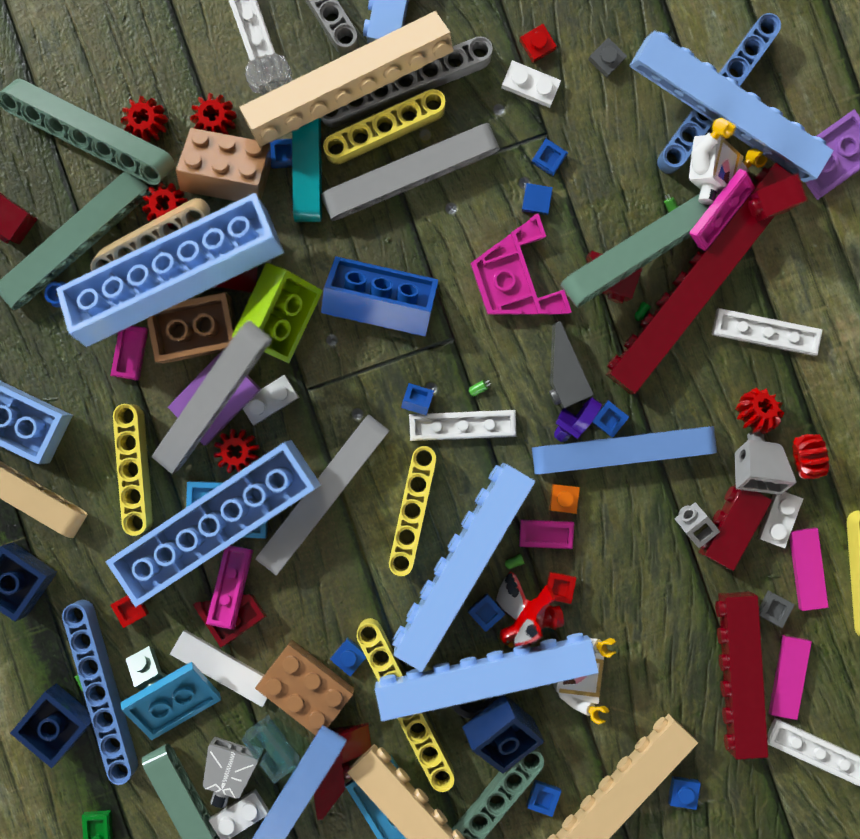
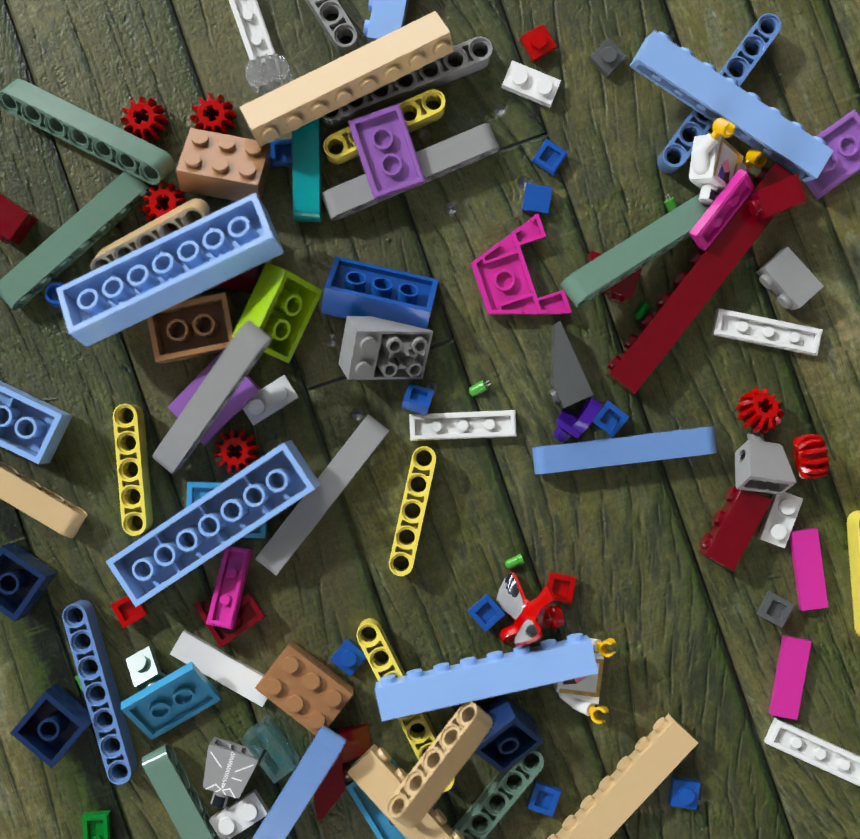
(129, 352): dark pink tile -> none
(383, 349): none -> light grey slope
(386, 152): none -> medium lavender tile
(439, 765): none -> tan beam
(462, 567): light blue brick -> none
(546, 534): dark pink tile -> none
(564, 498): orange plate -> none
(691, 519): light grey brick -> none
(742, 675): dark red brick -> none
(789, 279): none -> light grey brick

